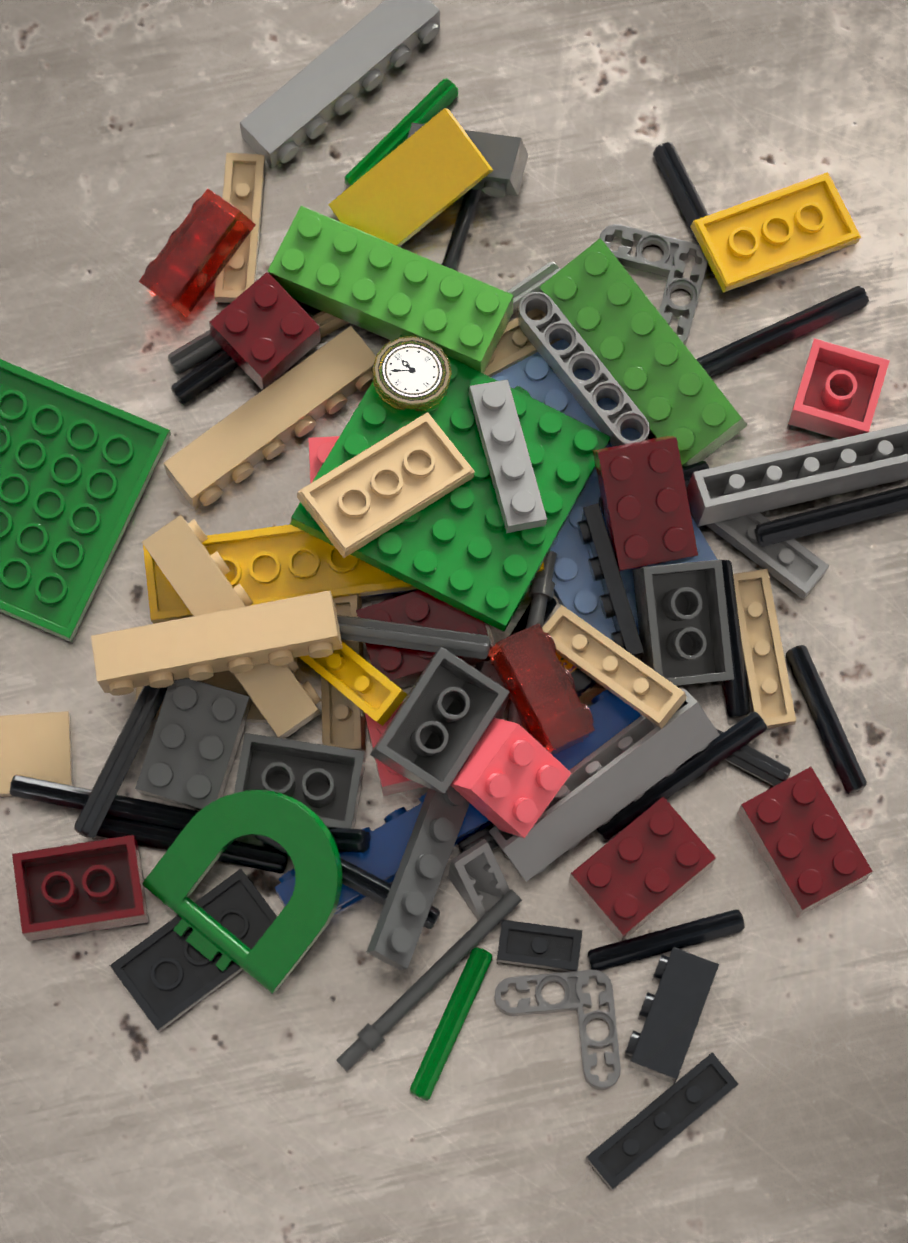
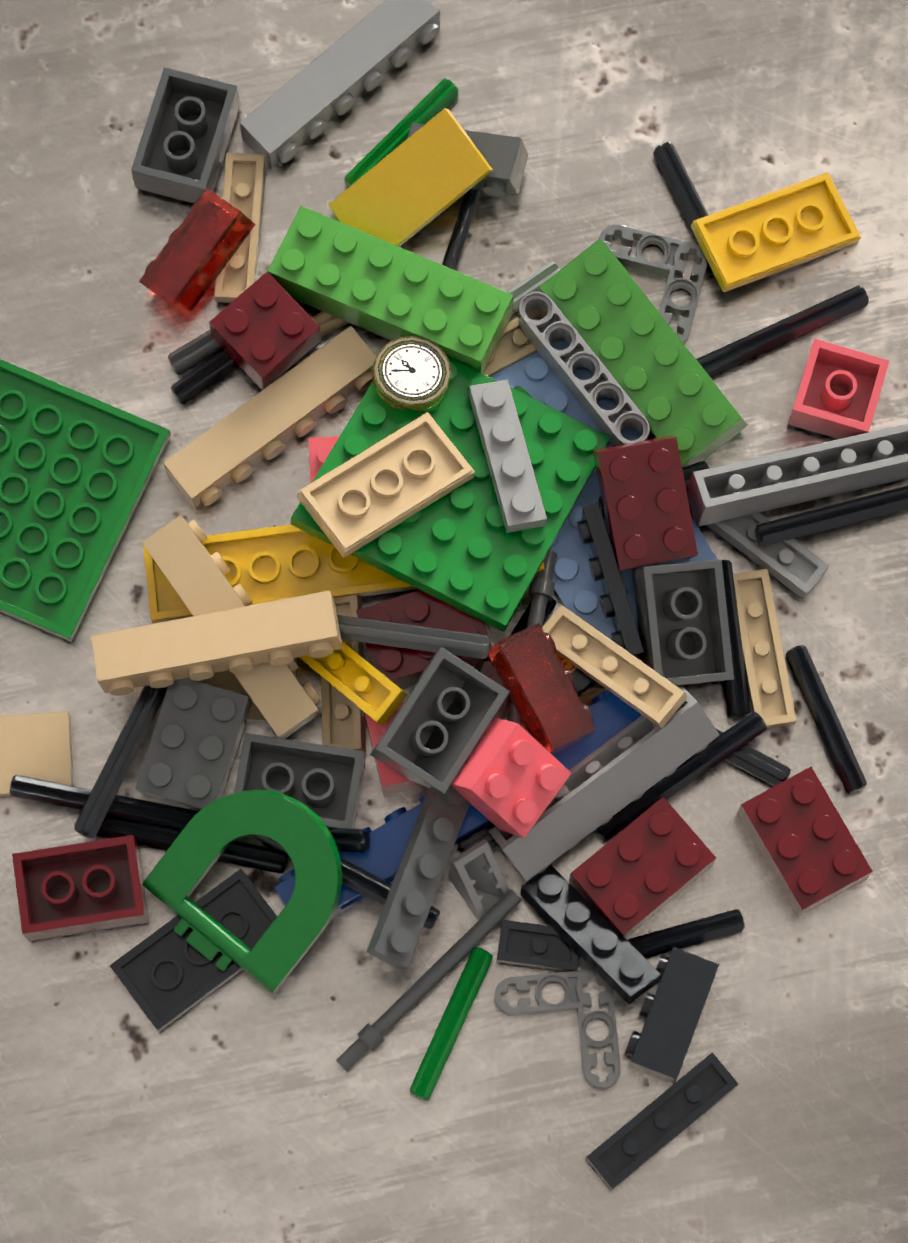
(185, 135): none -> dark grey brick
(590, 934): none -> plate

